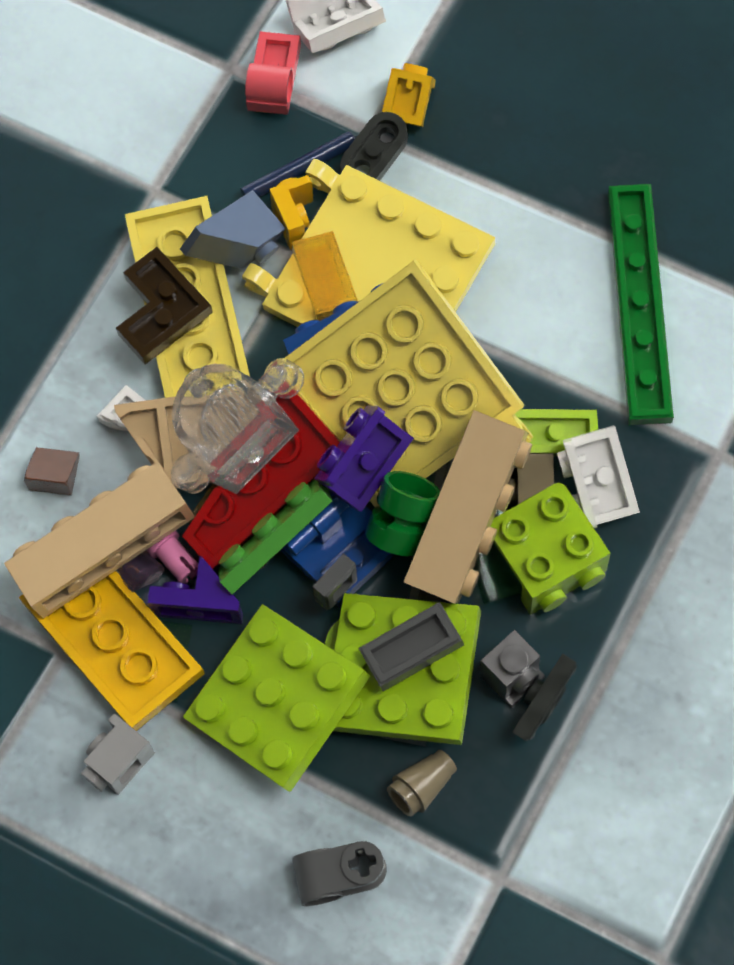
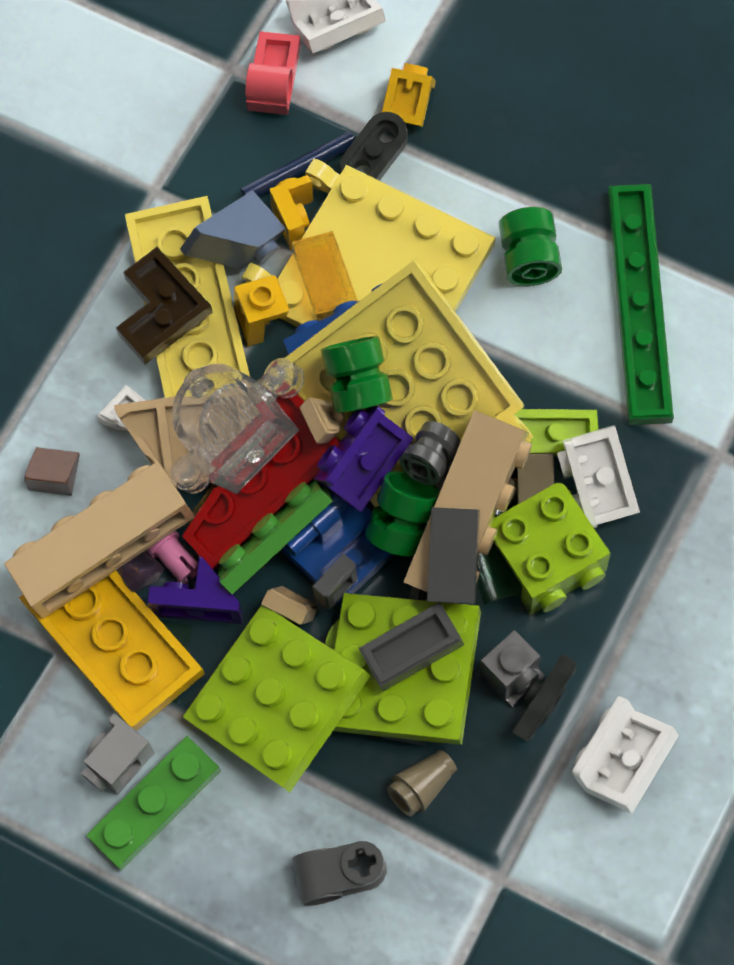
(153, 803): none -> bright green plate
(257, 305): none -> yellow bracket
(290, 604): none -> tan tile
(322, 419): none -> tan tile
(356, 374): none -> green wheel
(433, 449): none -> dark grey wheel
(453, 555): none -> dark grey tile
(530, 245): none -> green wheel
(623, 755): none -> white bracket

